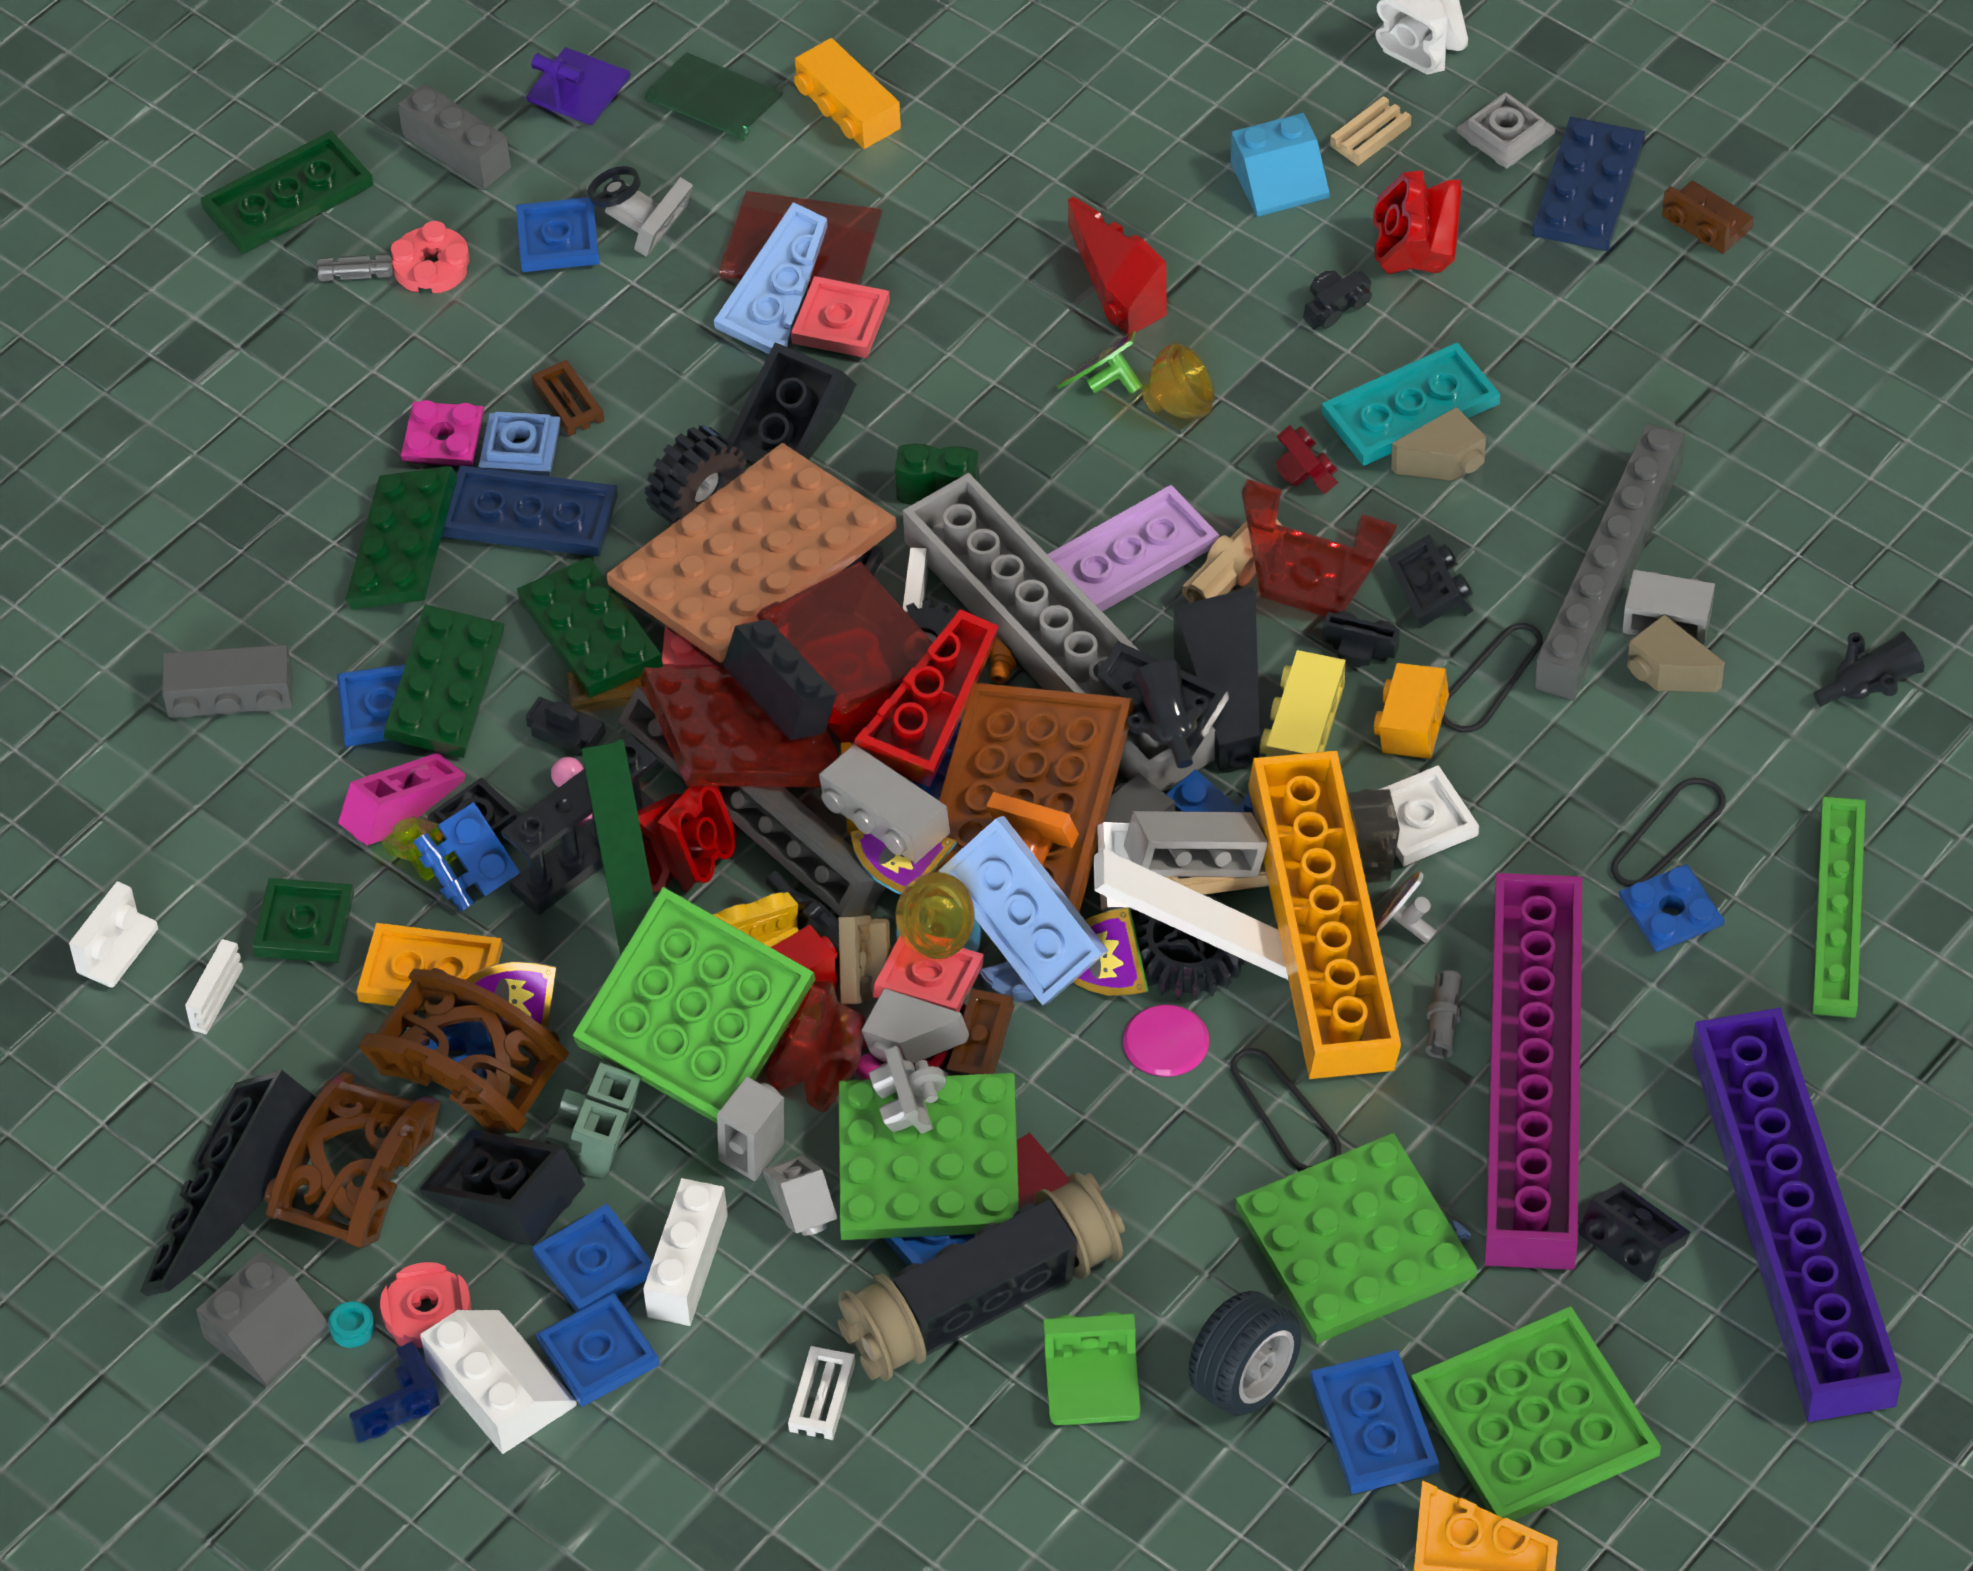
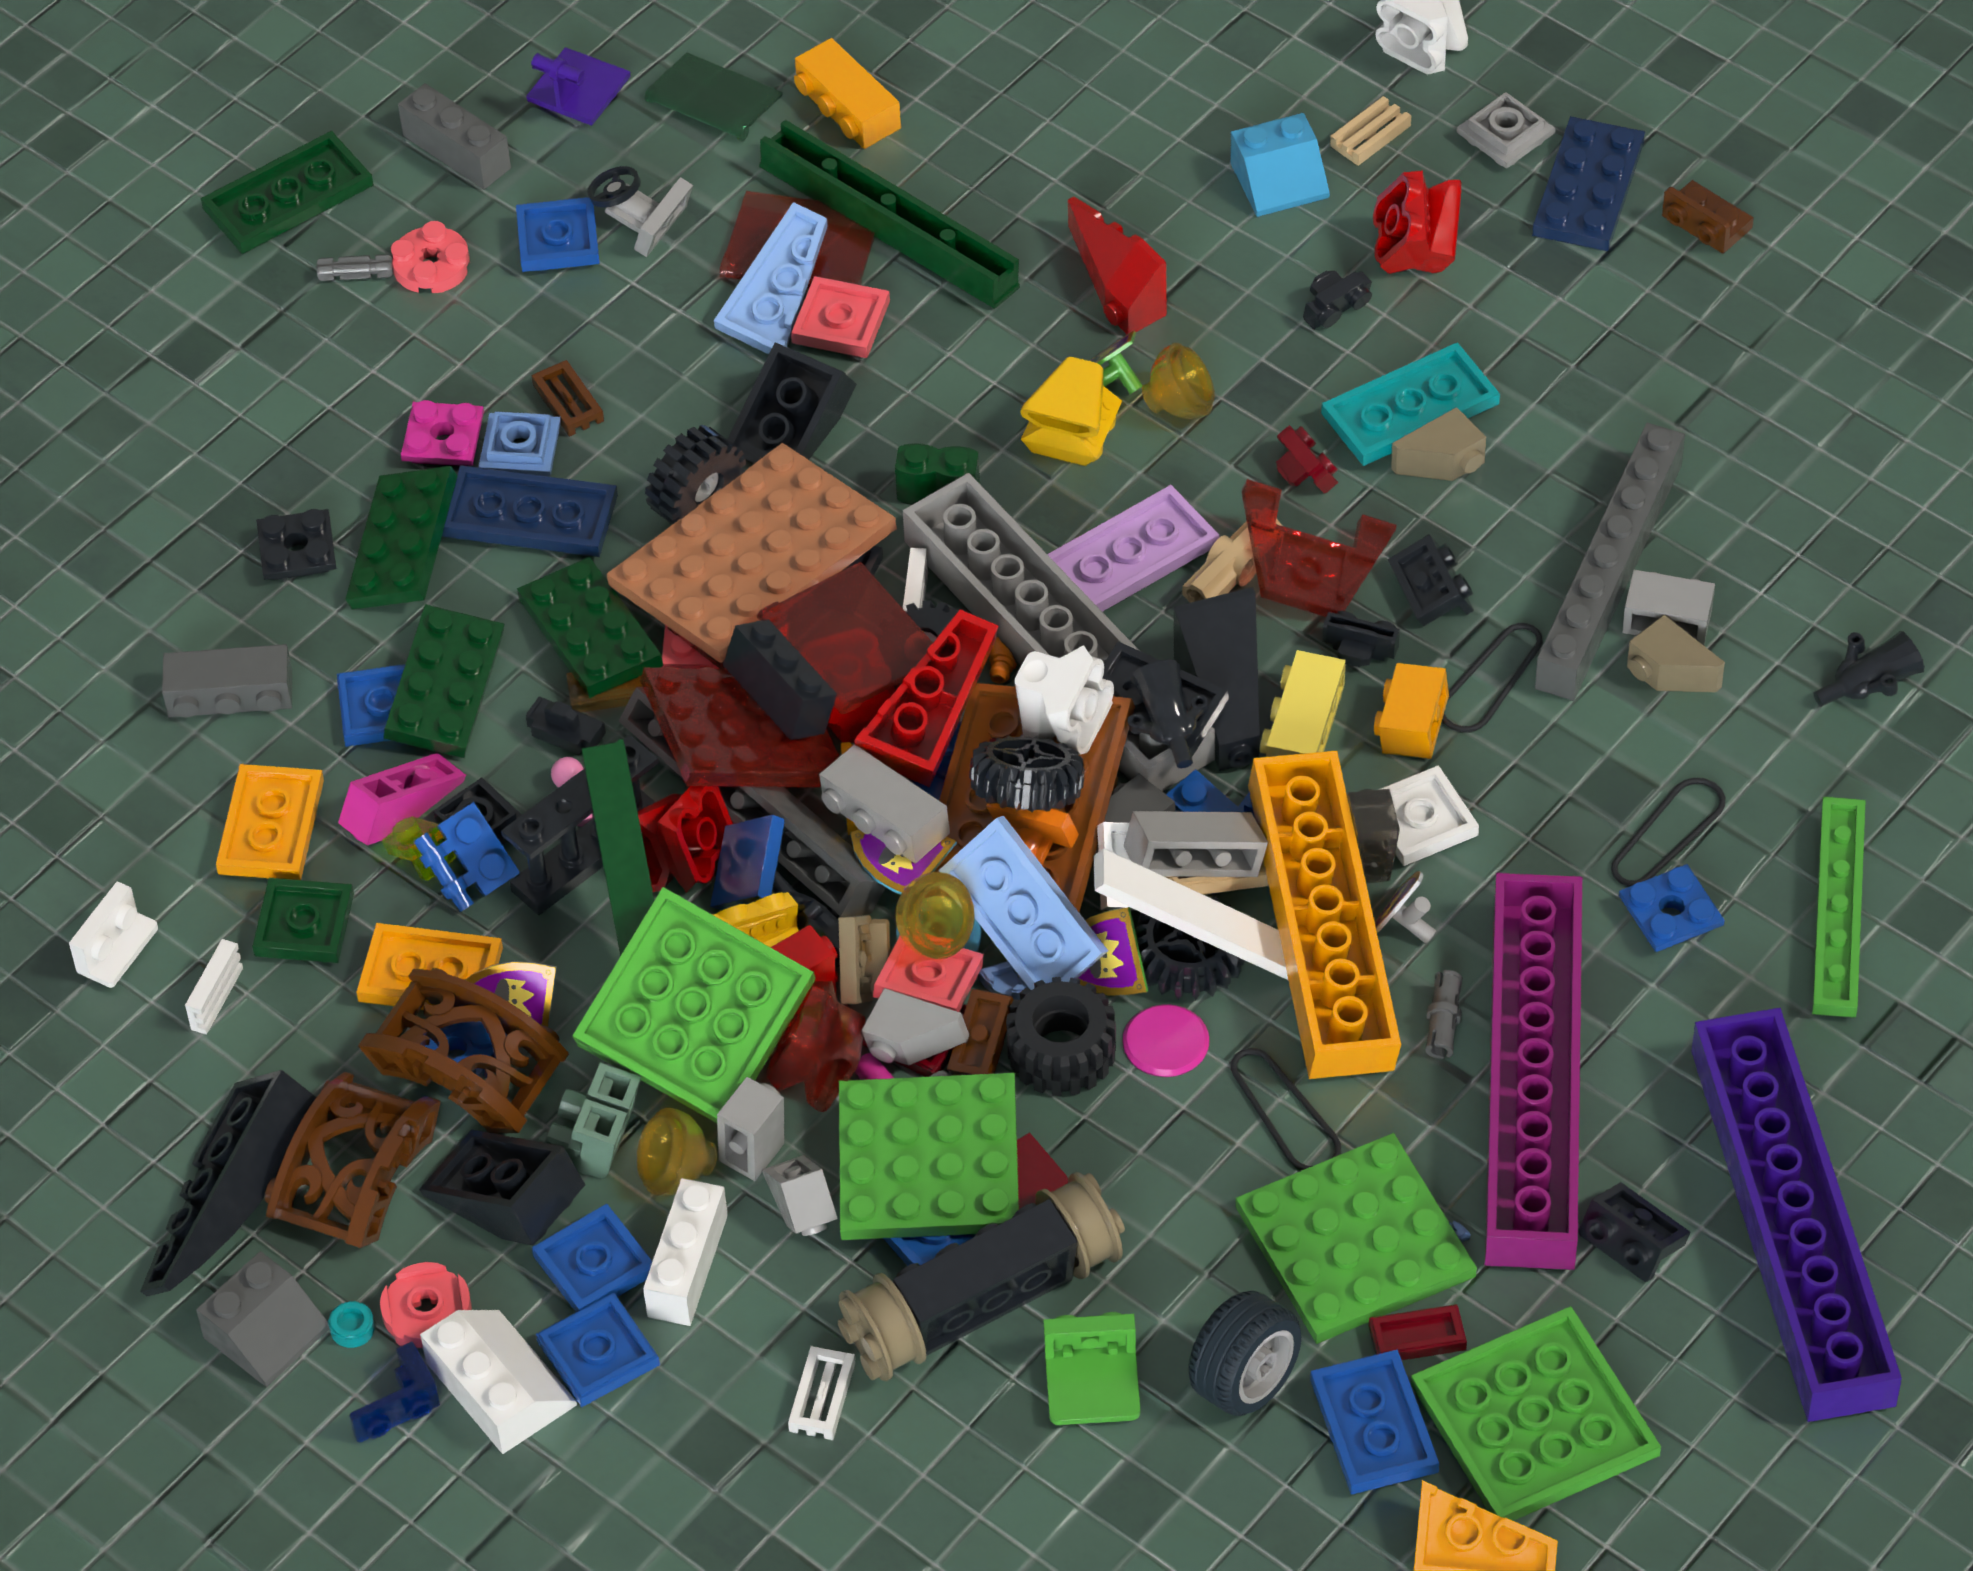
(270, 822): none -> light orange plate
(281, 533): none -> black piece
(673, 1149): none -> clear yellow piece
(747, 861): none -> blue tile
(891, 214): none -> dark green tile
(911, 1086): light grey hips -> none
(1026, 773): none -> black gear
(1061, 1064): none -> black tyre
(1063, 697): none -> white piece
(1070, 413): none -> yellow piece
(1419, 1332): none -> dark red tile

